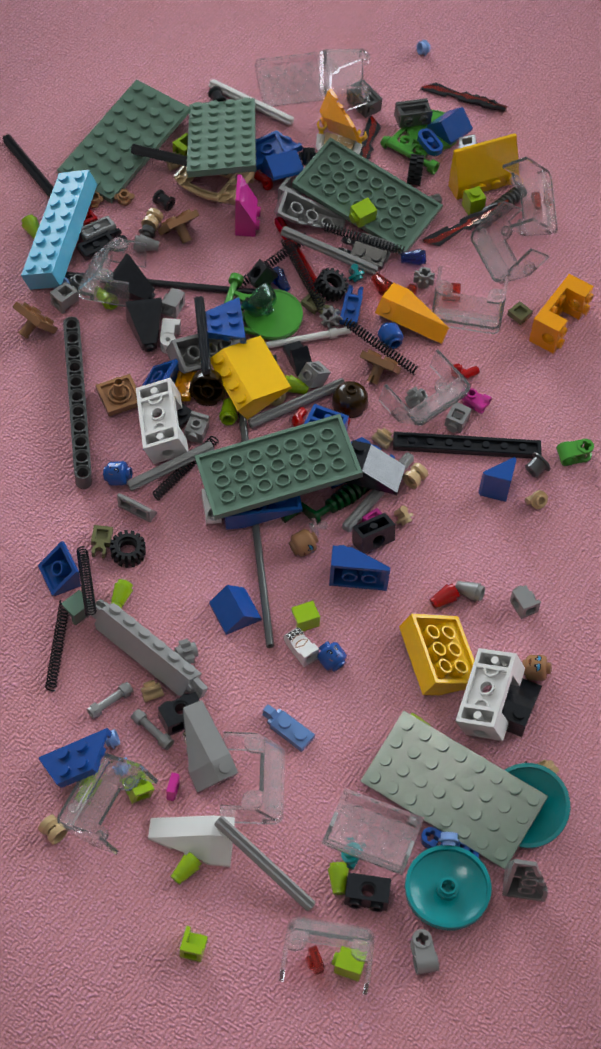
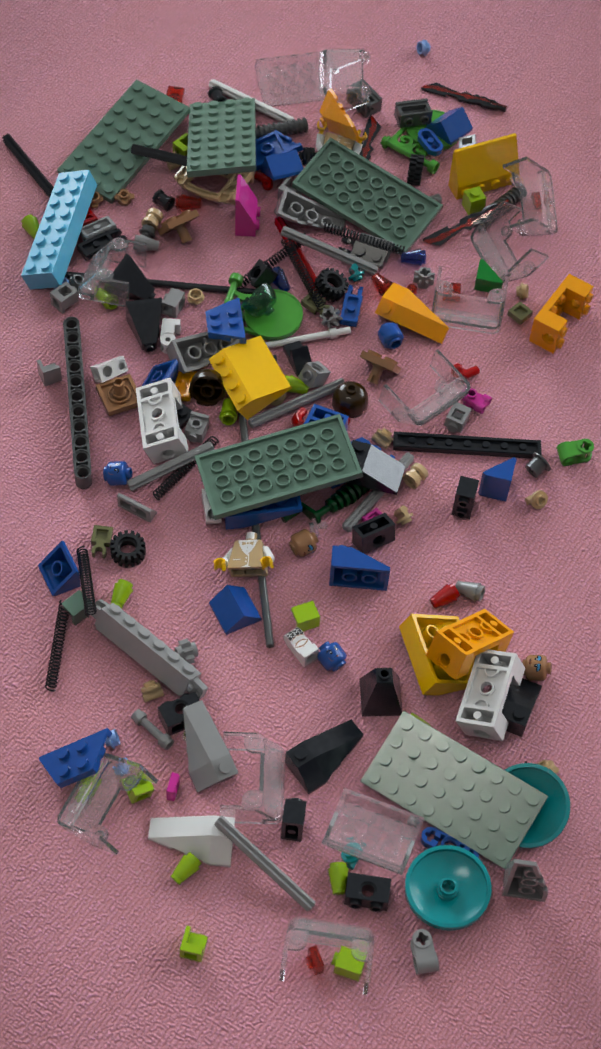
(34, 319): medium nougat plate -> none
(49, 374): none -> light grey panel
(52, 829): tan wheel -> none
(109, 369): none -> white leg
(124, 690): light grey bar -> none
(176, 93): none -> clear red plate
(187, 202): none -> clear red cone
(195, 296): none -> tan plate
(202, 335): black axle -> none
(247, 558): none -> tan torso
(285, 127): none -> dark grey piece
(288, 727): medium blue hinge -> none
(293, 819): none -> black brick
(321, 755): none -> black wedge
(363, 212): lime brick -> none
(379, 346): black piece -> none
(380, 693): none -> black slope
(415, 397): light grey gear -> none
(449, 838): light blue plate -> none
(460, 642): none -> light orange plate
(465, 497): none -> black brick
(487, 278): none -> green slope
(522, 291): none -> tan plate
(524, 601): light grey brick -> none

